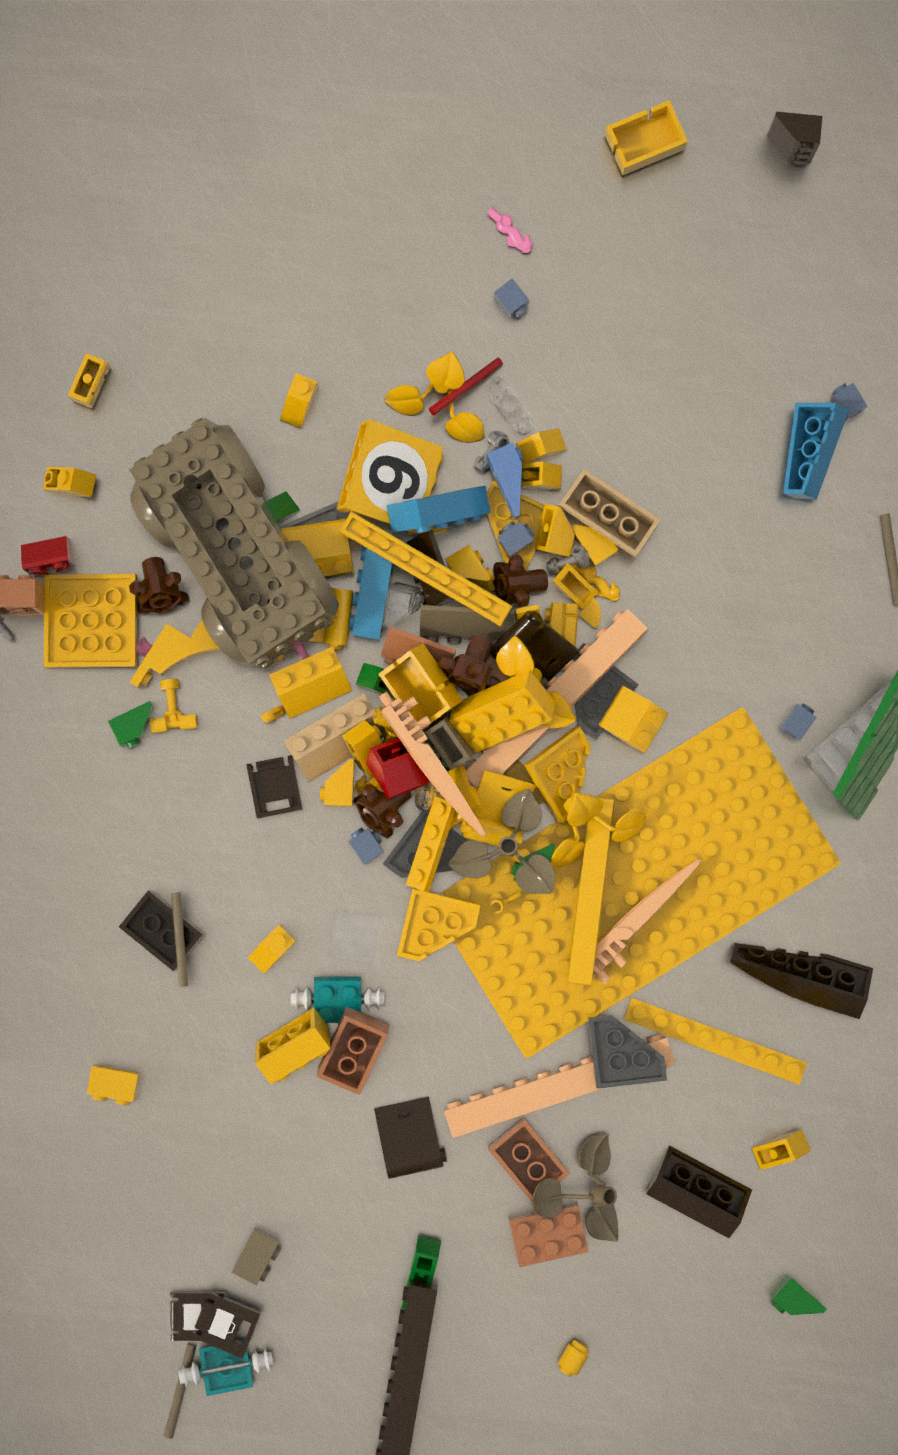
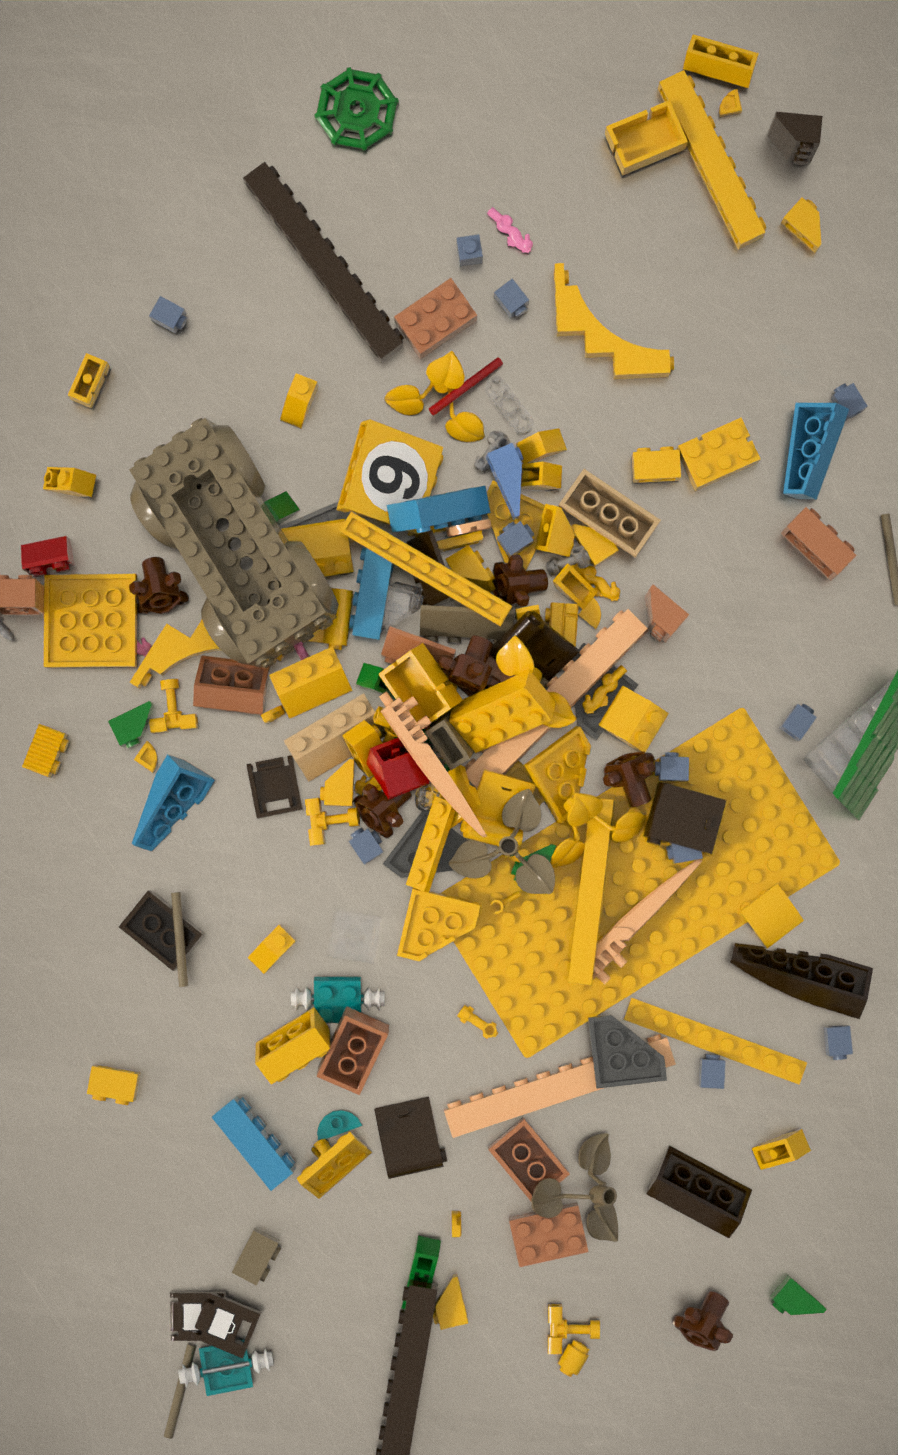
(45, 751): none -> yellow brick
(147, 757): none -> yellow tile
(168, 315): none -> sand blue brick
(172, 794): none -> dark azure wedge
(230, 685): none -> nougat slope
(254, 1143): none -> dark azure brick
(320, 820): none -> yellow bar
(323, 262): none -> dark brown brick
(332, 1163): none -> yellow plate
(337, 1123): none -> teal plate
(368, 102): none -> green plate
(435, 318): none -> nougat brick
(450, 1306): none -> yellow slope
(456, 1223): none -> yellow tile
(460, 541): none -> yellow tile
(468, 527): none -> light nougat tile
(469, 250): none -> sand blue brick
(489, 1029): none -> yellow bar
(560, 1329): none -> yellow bar
(576, 319): none -> yellow arch
(599, 698): none -> yellow animal
(630, 773): none -> reddish brown piece
(656, 465): none -> yellow brick
(662, 614): none -> nougat slope
(672, 767): none -> sand blue brick
(681, 818): none -> dark brown door
(682, 854): none -> sand blue brick
(703, 1325): none -> reddish brown piece
(712, 160): none -> yellow brick
(712, 1072): none -> sand blue brick
(718, 454): none -> yellow piece
(720, 61): none -> yellow brick
(730, 104): none -> yellow tile
(772, 915): none -> yellow slope
(804, 223): none -> yellow slope
(819, 543): none -> nougat brick
(838, 1041): none -> sand blue brick

